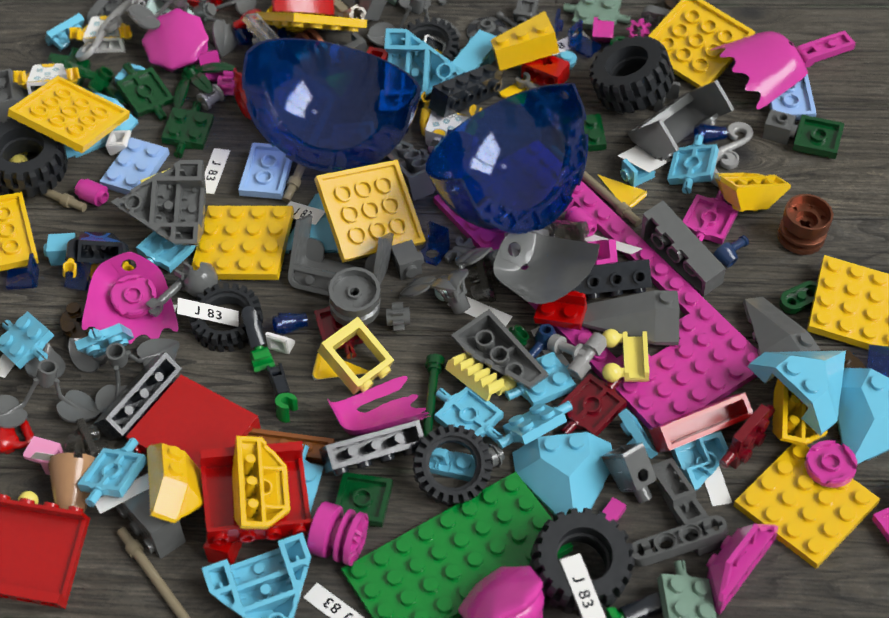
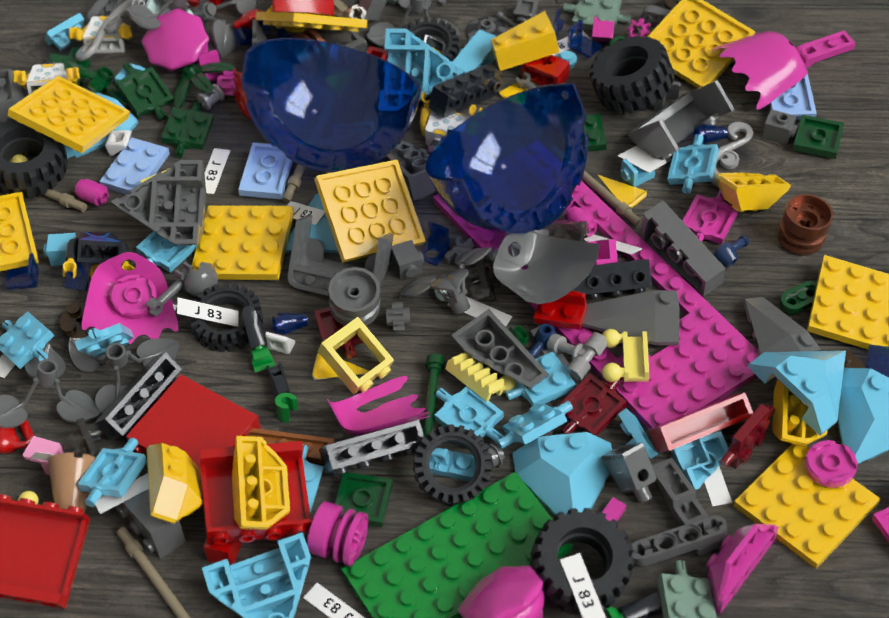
(258, 27): clear plate -> none

